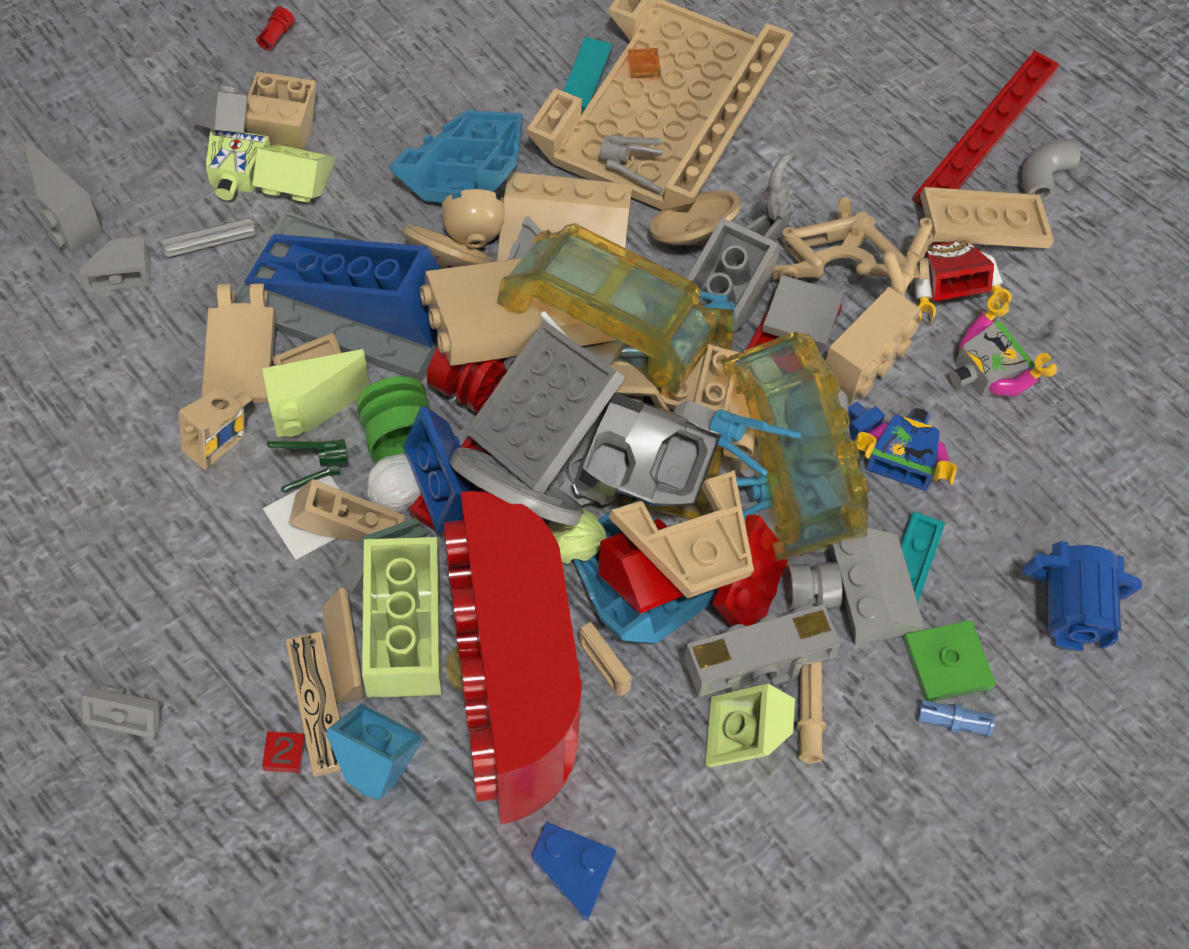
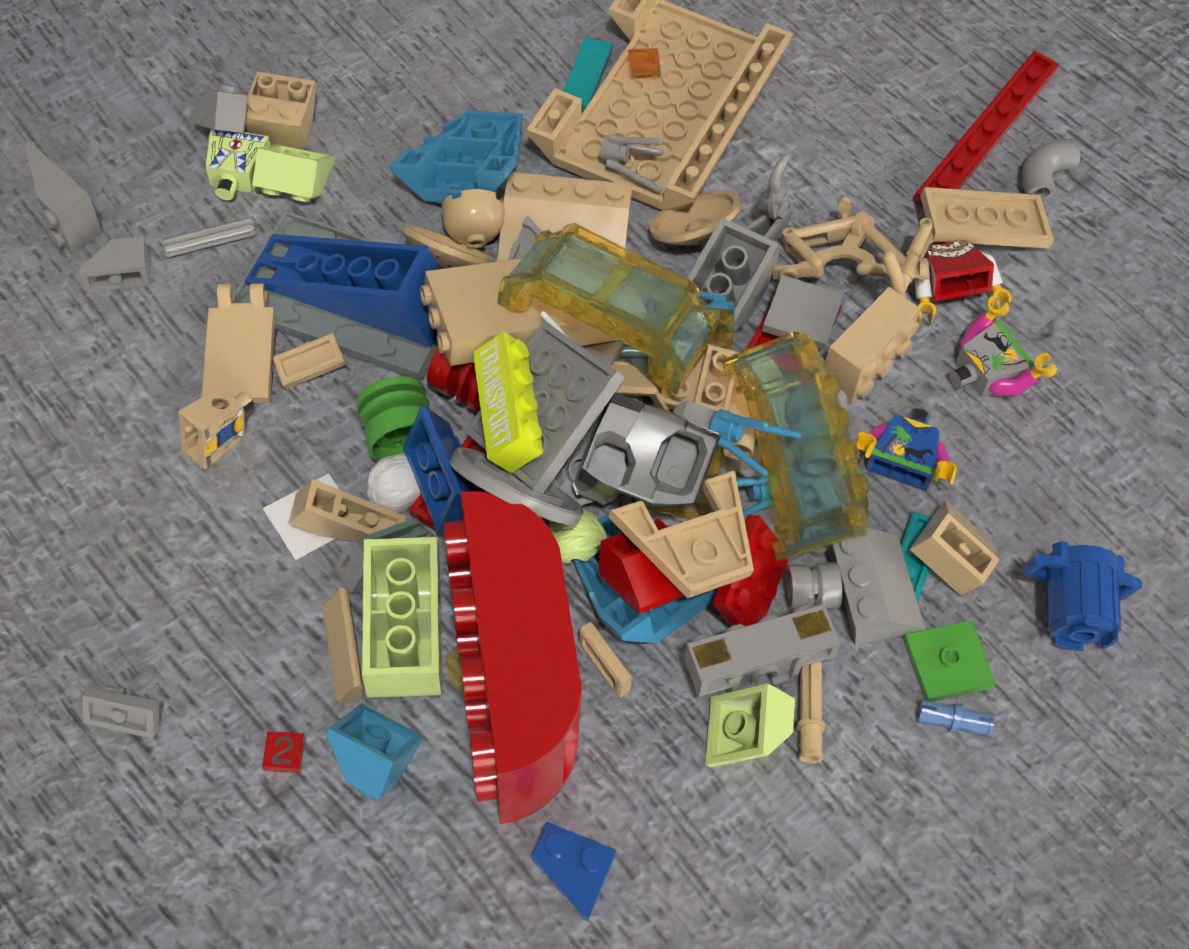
(278, 23): red pin -> none
(313, 390): yellowish green slope -> none
(315, 699): tan tile -> none
(330, 453): dark green plant -> none
(507, 402): none -> neon yellow brick
(863, 420): blue tile -> none
(956, 550): none -> tan slope

